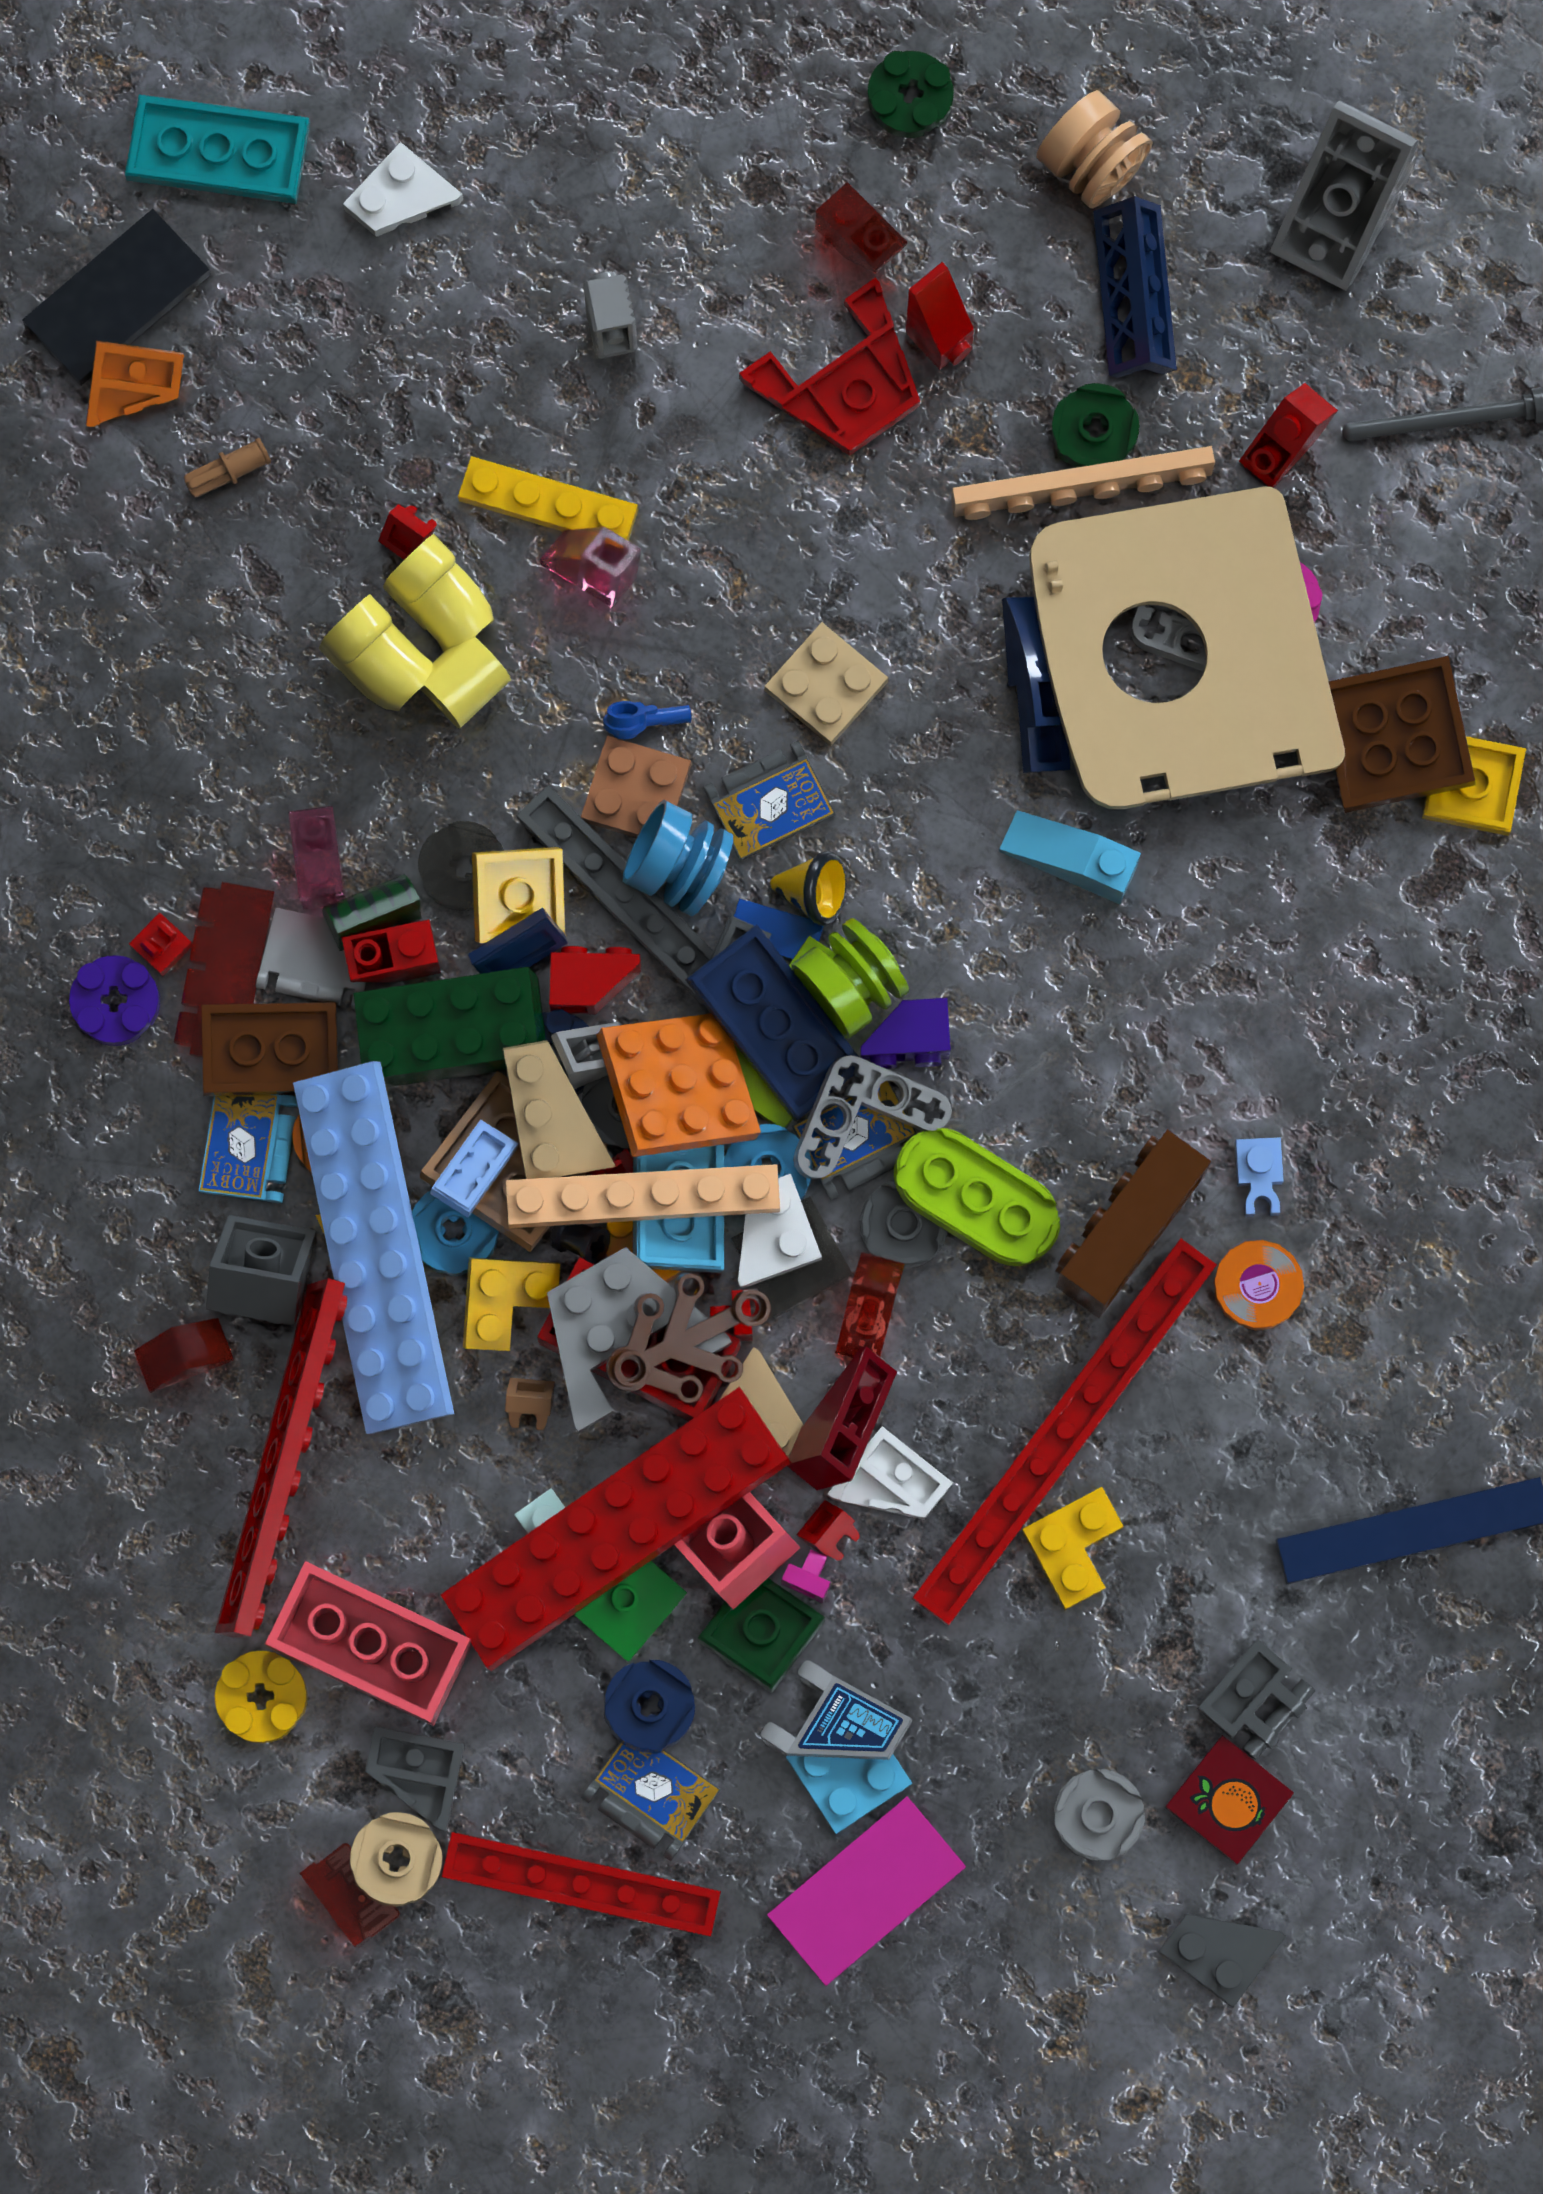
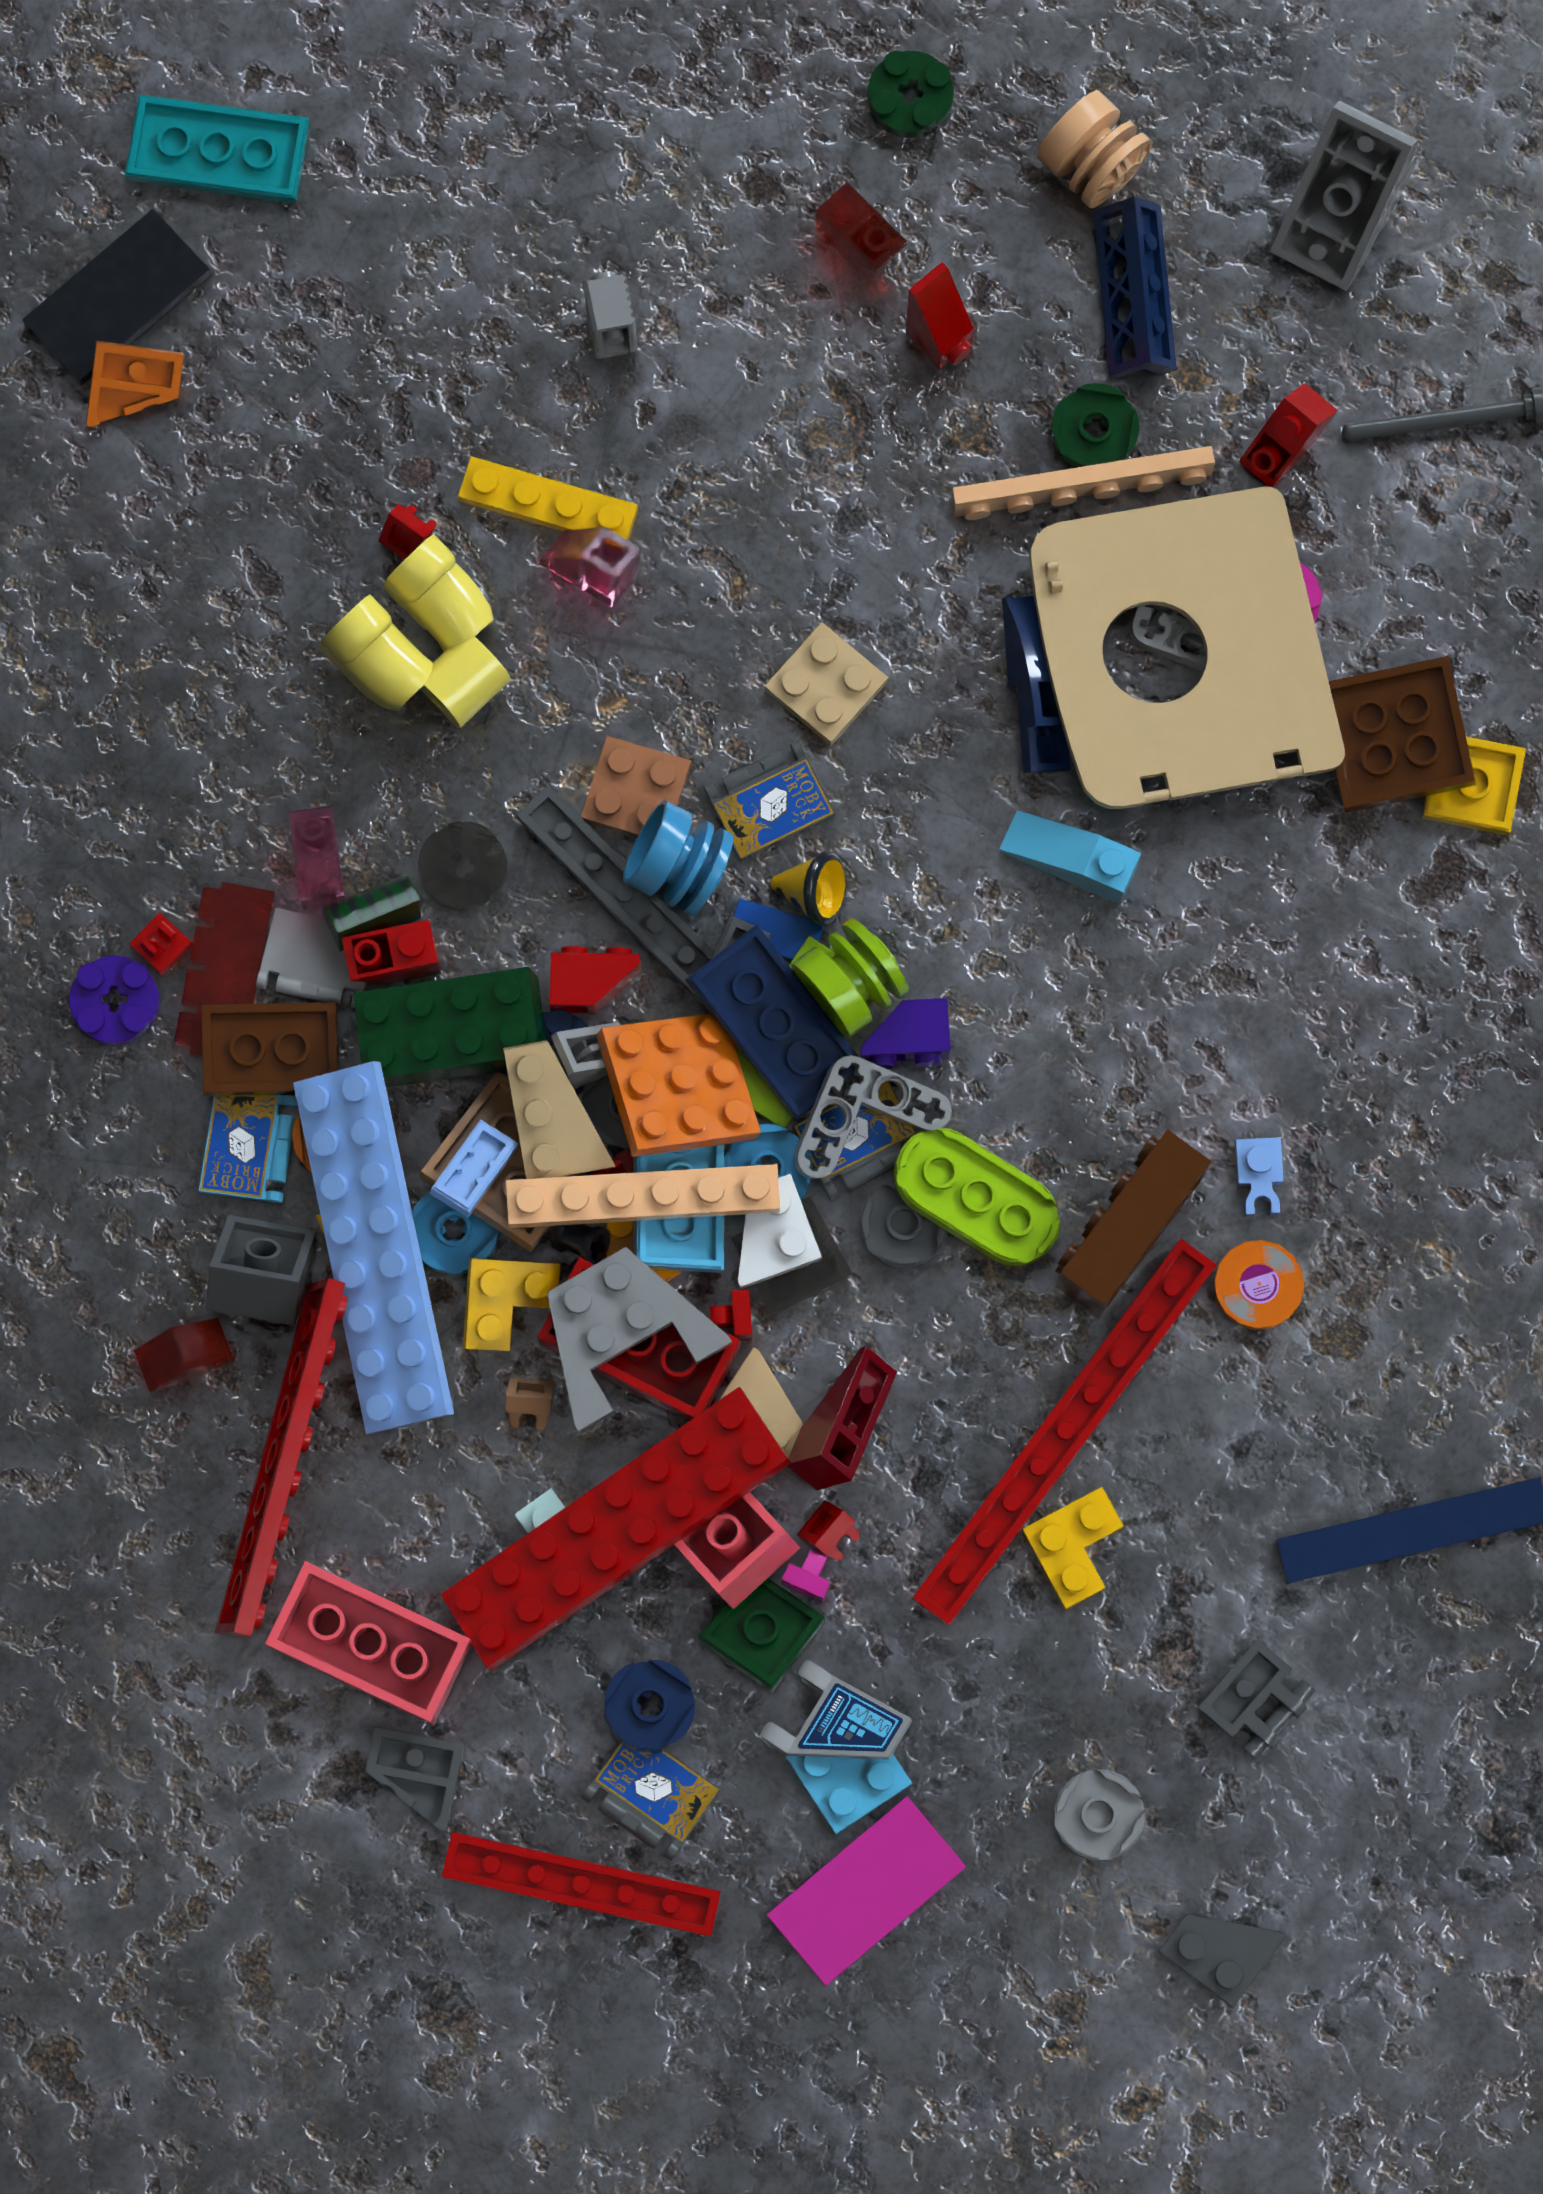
(227, 468): medium nougat axle -> none
(281, 1713): yellow plate -> none
(349, 1907): clear red panel -> none
(399, 193): white wing -> none
(418, 1845): tan plate -> none
(515, 885): yellow plate -> none
(520, 944): dark blue tile -> none
(629, 718): blue plate -> none
(632, 1609): green plate -> none
(679, 1342): reddish brown plant -> none
(855, 393): red wing -> none
(870, 1305): clear red slope -> none
(893, 1480): white wing -> none
(1229, 1800): dark red tile -> none

